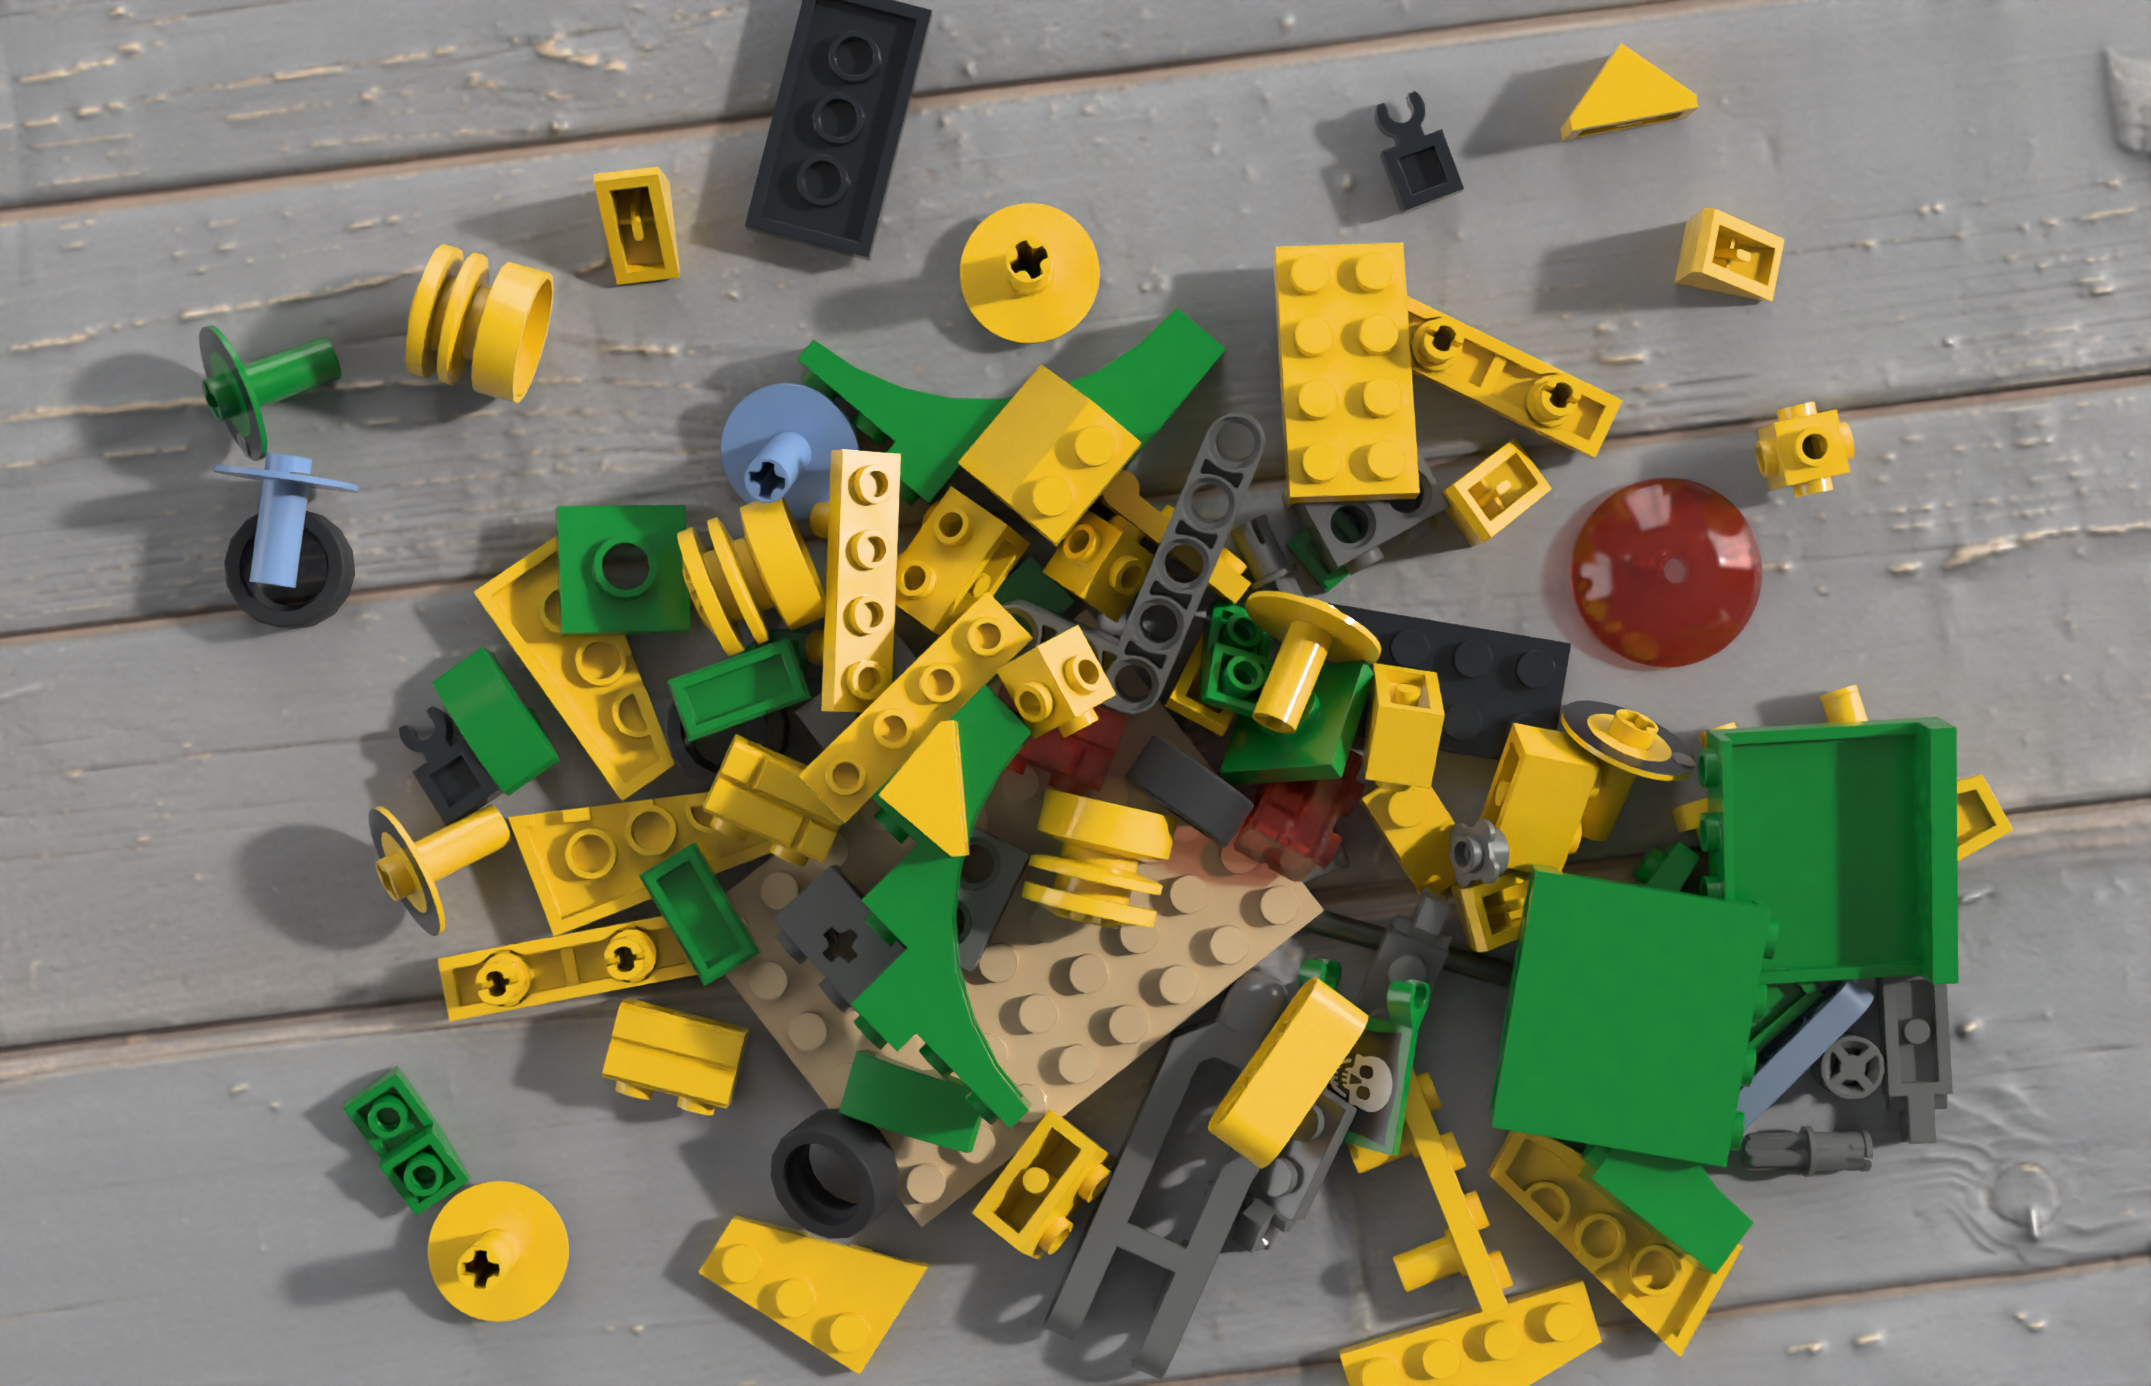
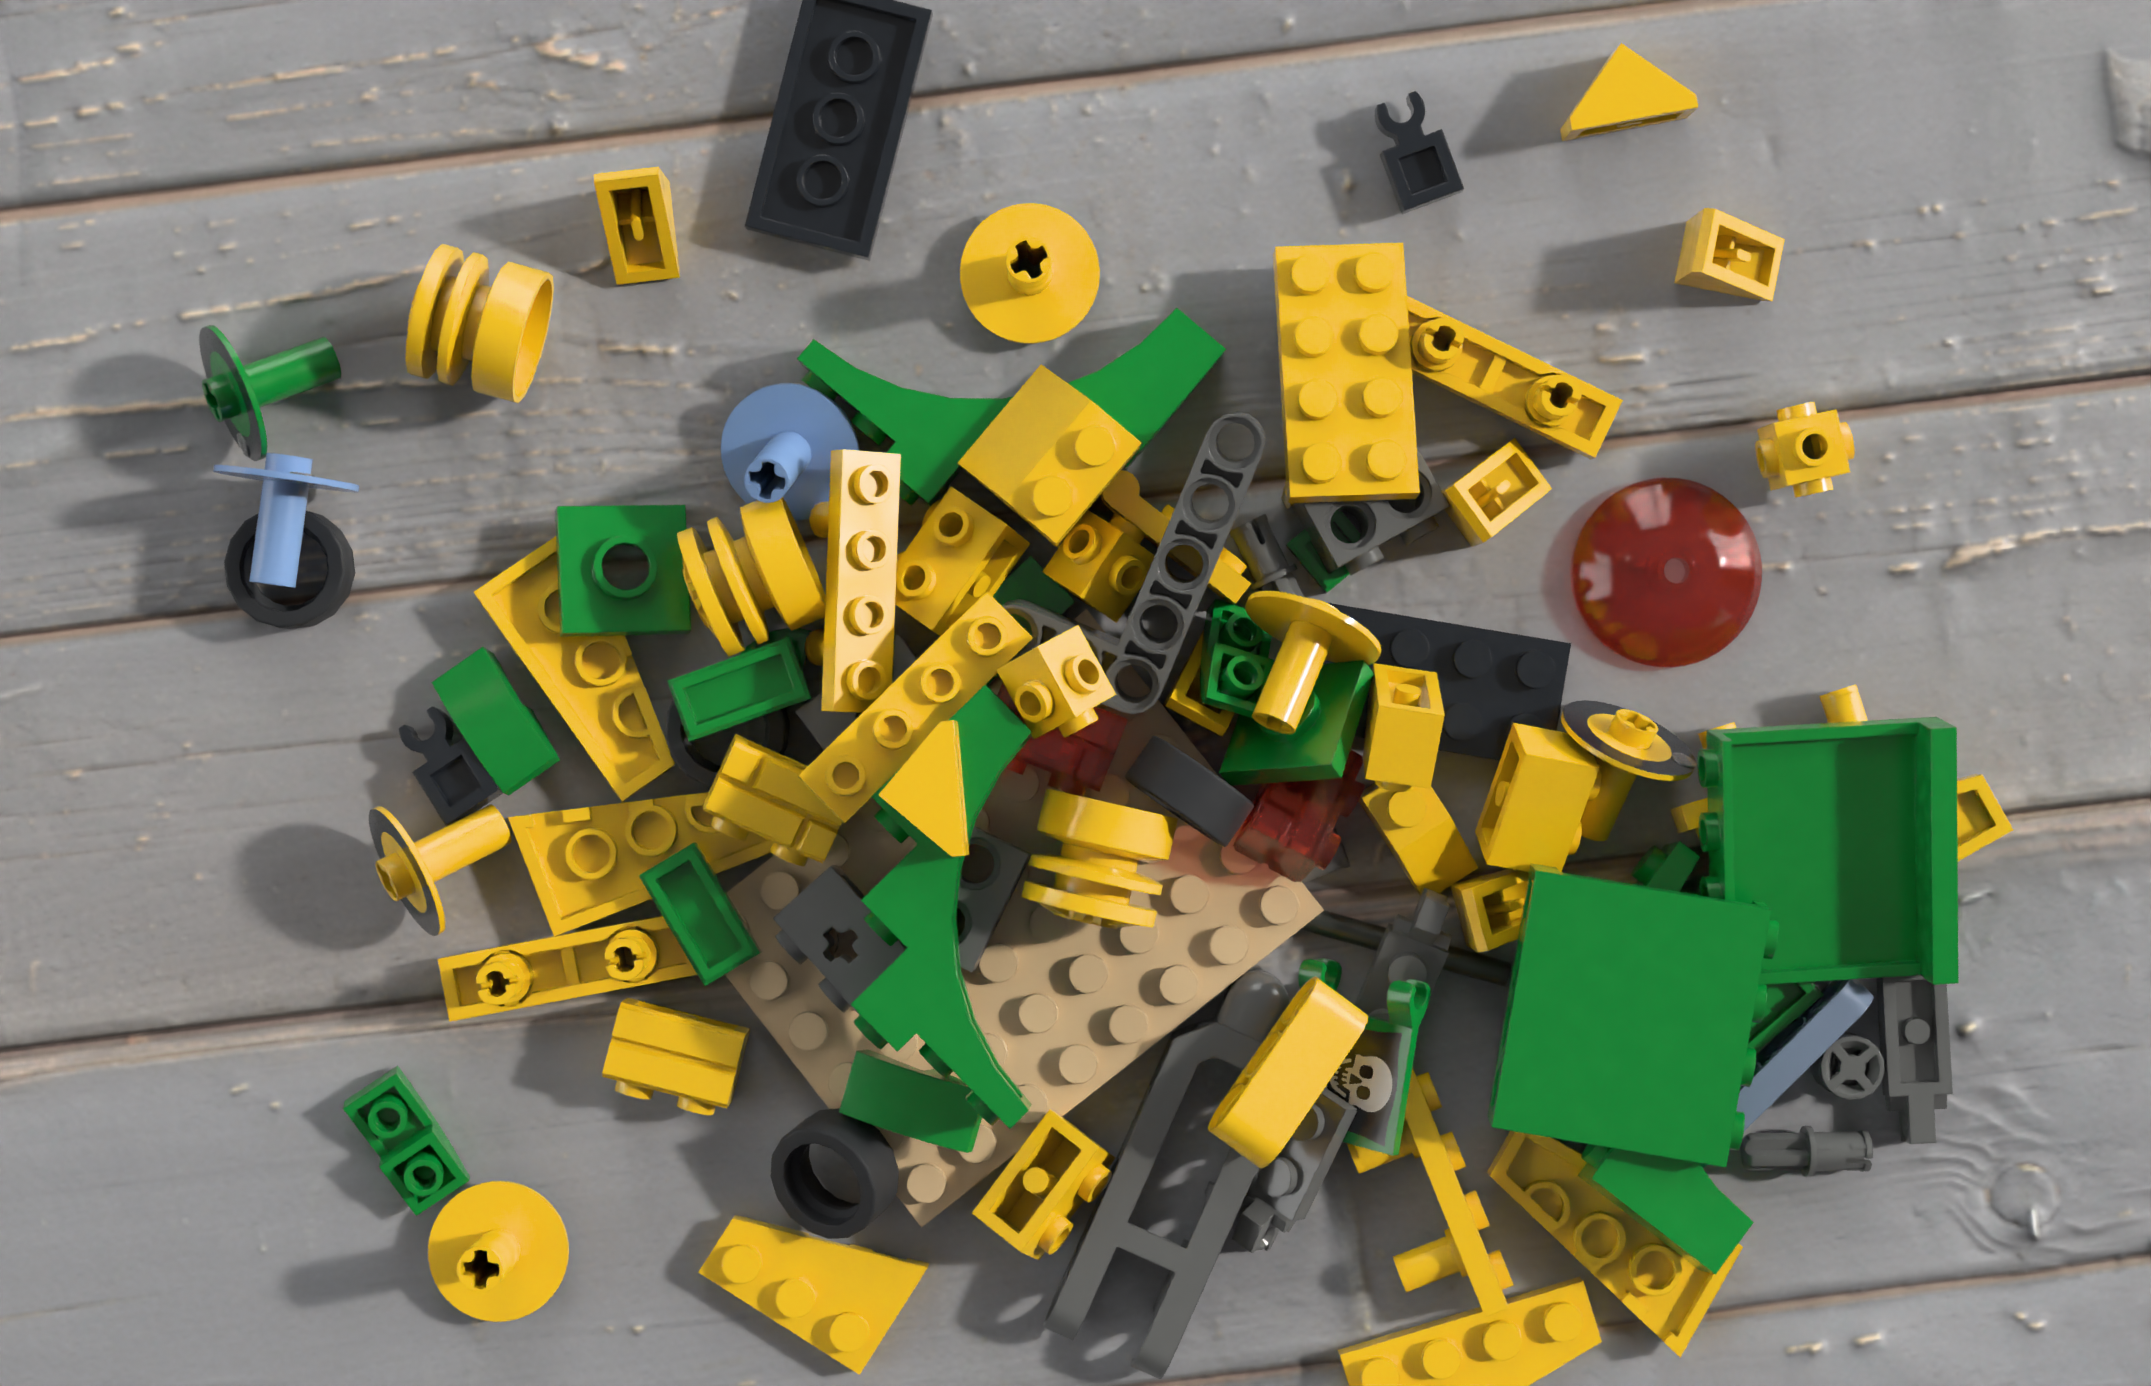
(1478, 853): dark grey plate -> none

